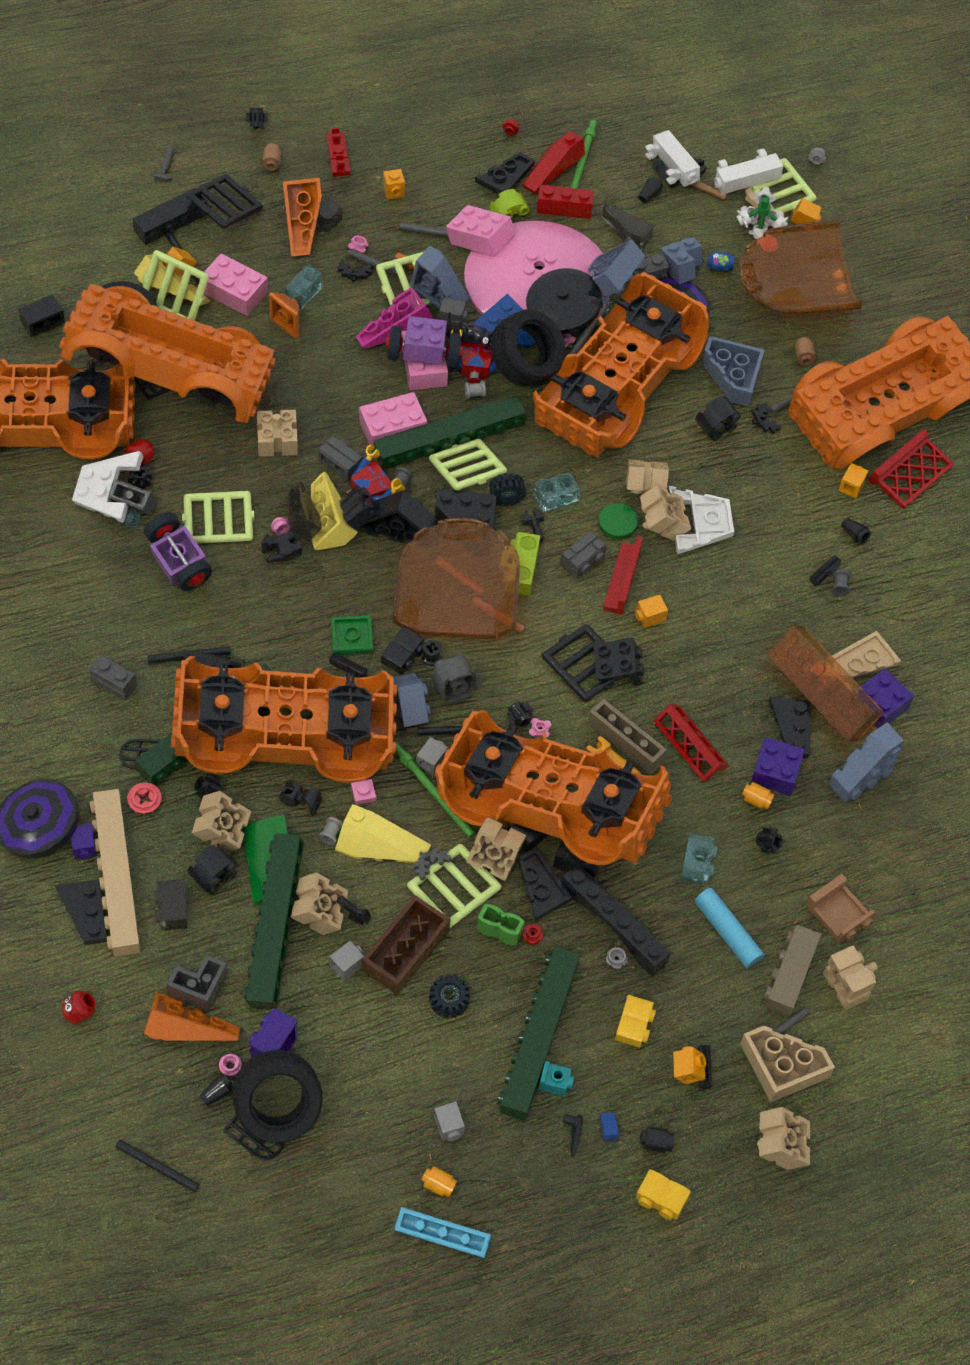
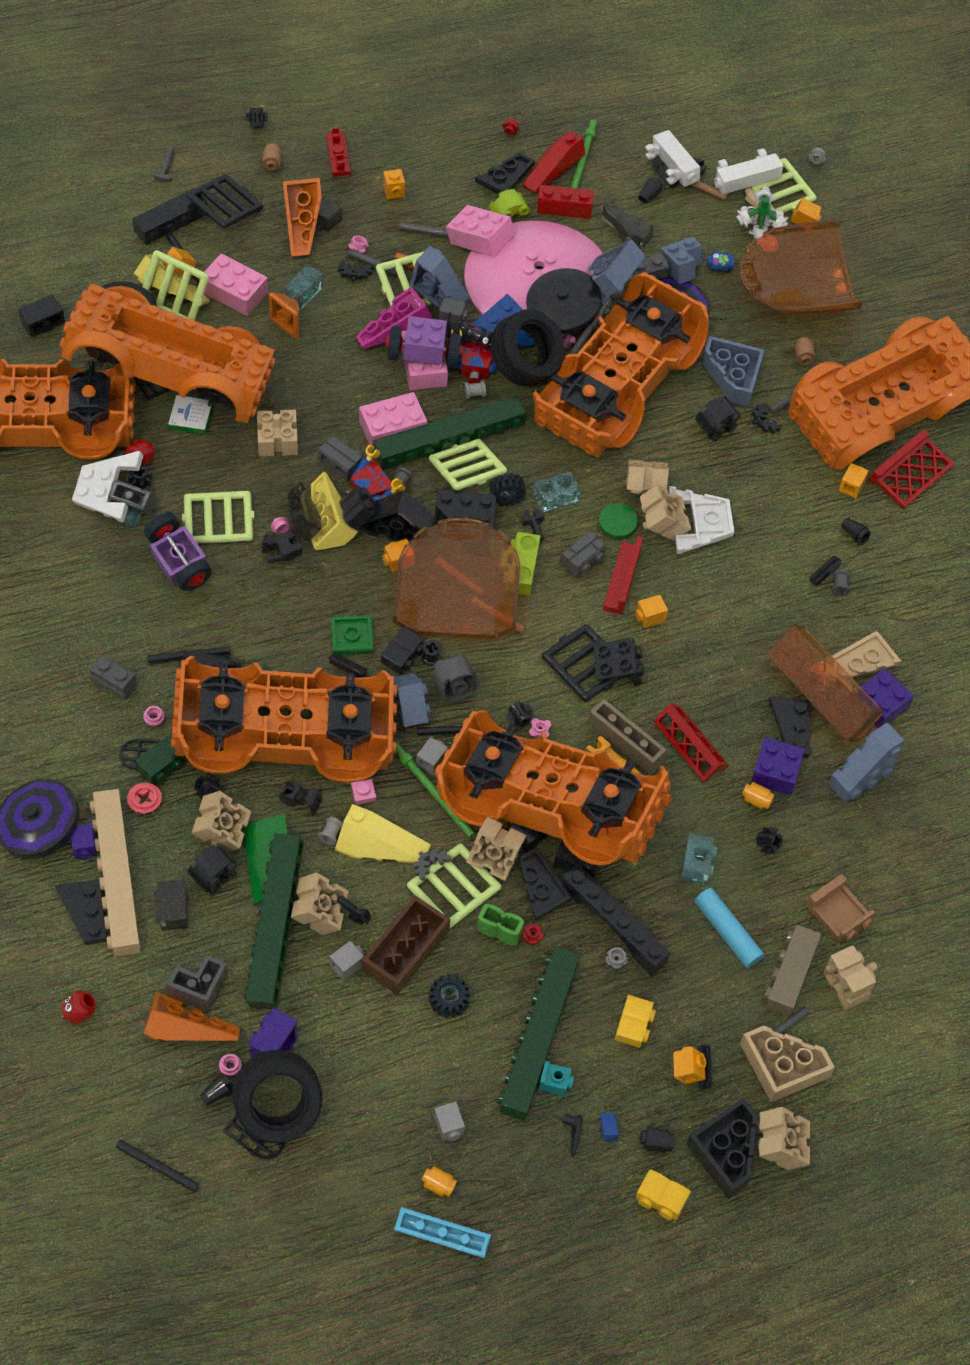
(154, 711): none -> bright pink plate
(190, 414): none -> white tile
(392, 554): none -> light orange brick
(727, 1147): none -> black brick

